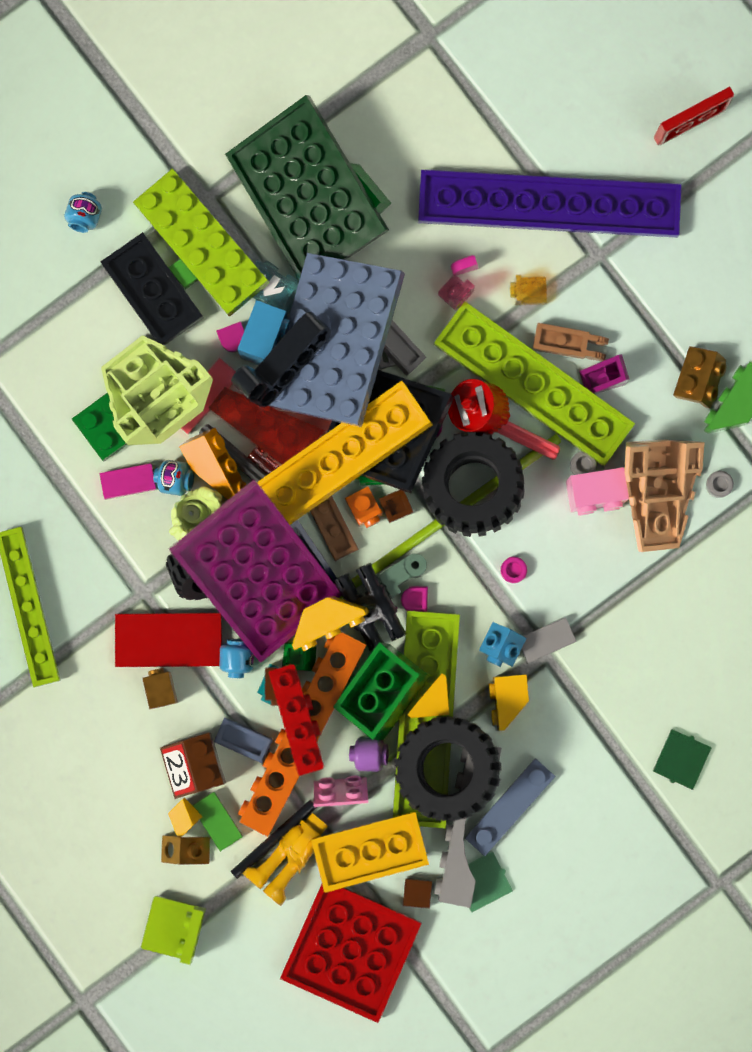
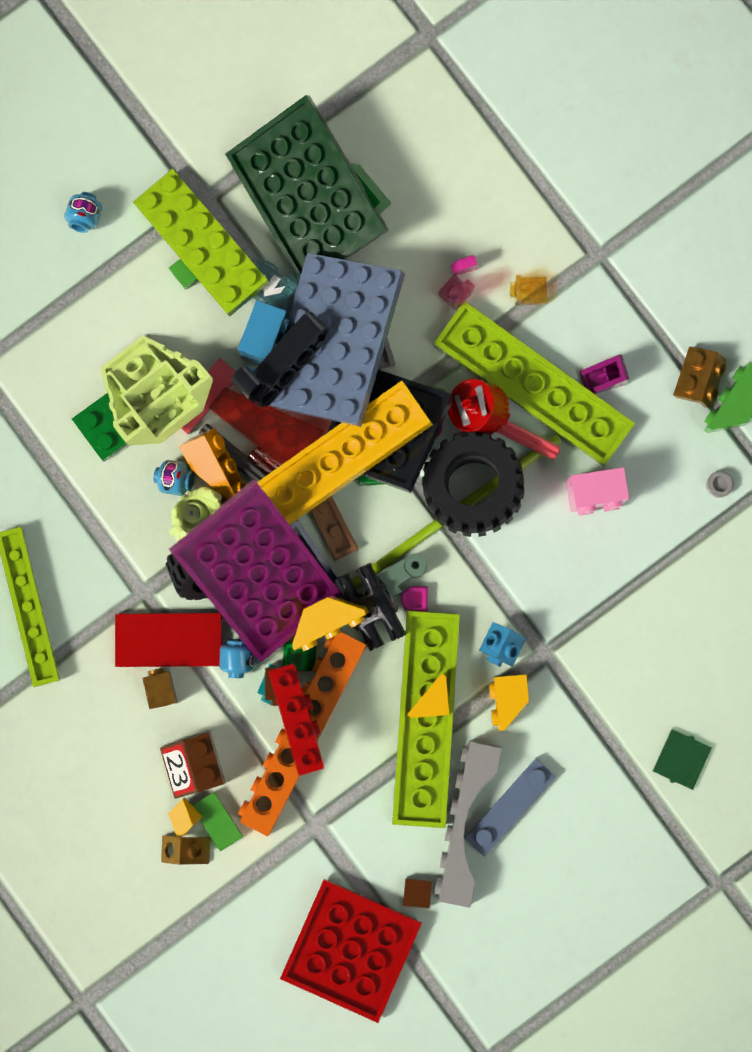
(127, 481): dark pink tile -> none
(151, 289): black plate -> none
(173, 929): lime bracket -> none
(231, 336): dark pink tile -> none
(243, 740): sand blue tile -> none
(273, 839): black bar -> none
(298, 848): yellow piece -> none
(340, 791): bright pink hinge -> none
(364, 507): orange bracket -> none
(369, 754): medium lavender head -> none
(369, 851): yellow plate -> none
(381, 691): green brick -> none
(396, 506): reddish brown plate -> none
(402, 350): light grey tile -> none
(411, 763): black tyre -> none
(489, 883): clear green piece -> none
(513, 570): dark pink tile -> none
(547, 640): light grey tile -> none
(549, 203): dark purple plate -> none
(567, 342): medium nougat hinge -> none
(582, 463): light grey tile -> none
(659, 489): light nougat wedge -> none
(693, 116): red tile -> none

